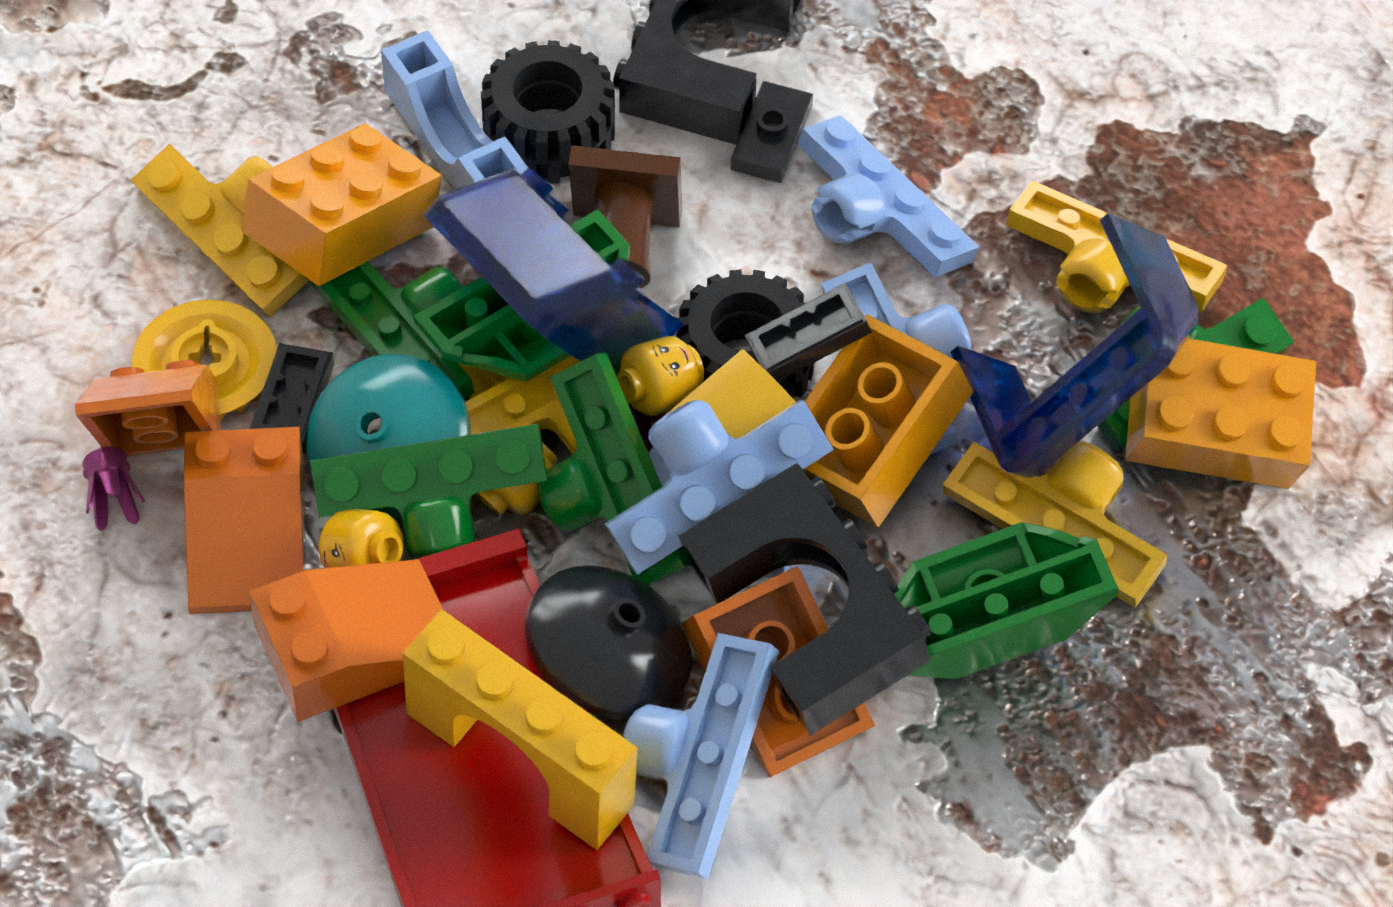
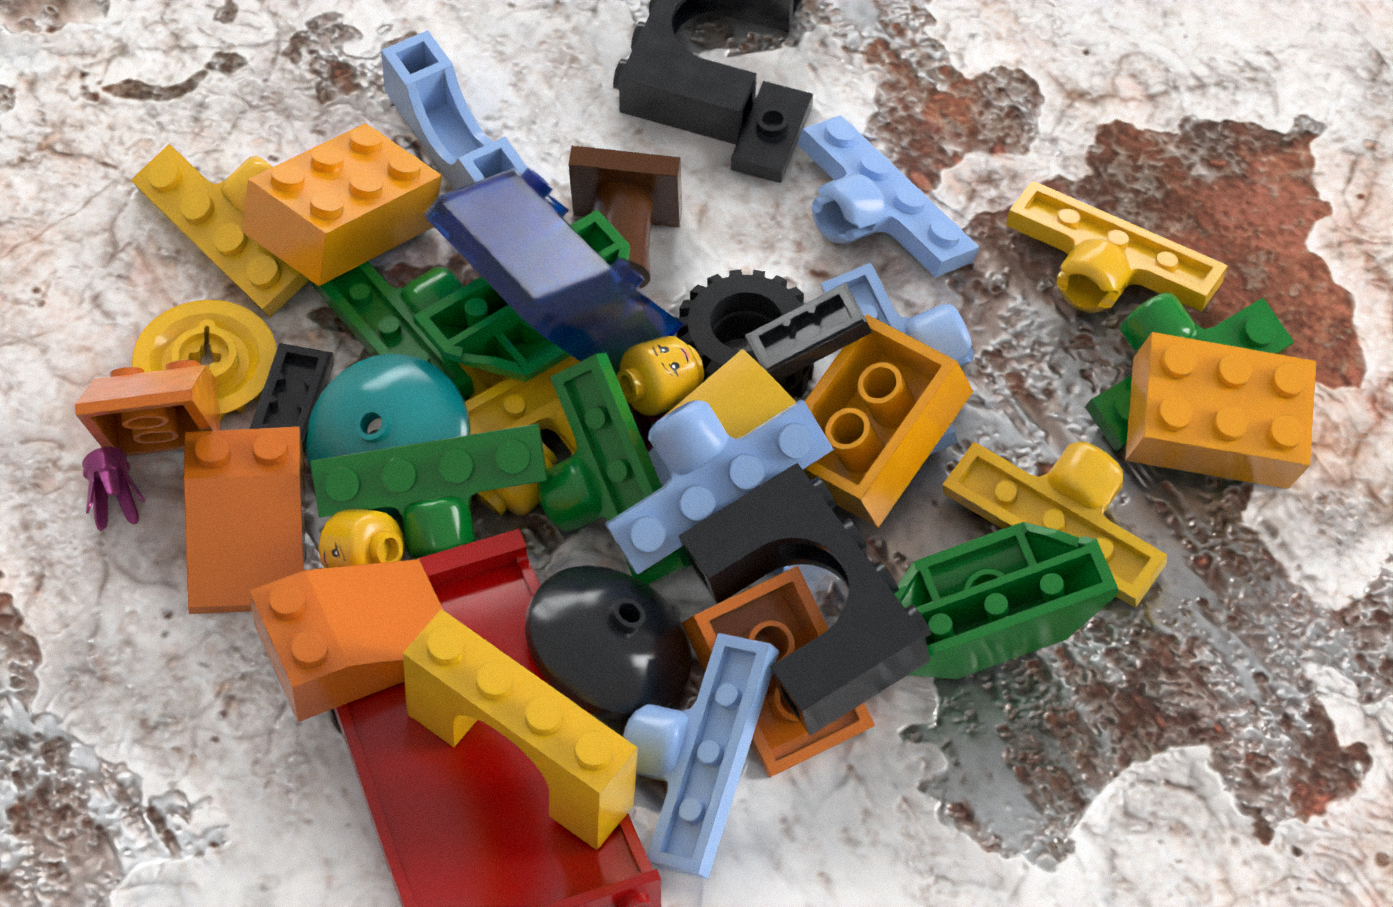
(549, 79): black tyre -> none
(1036, 433): clear blue windscreen -> none

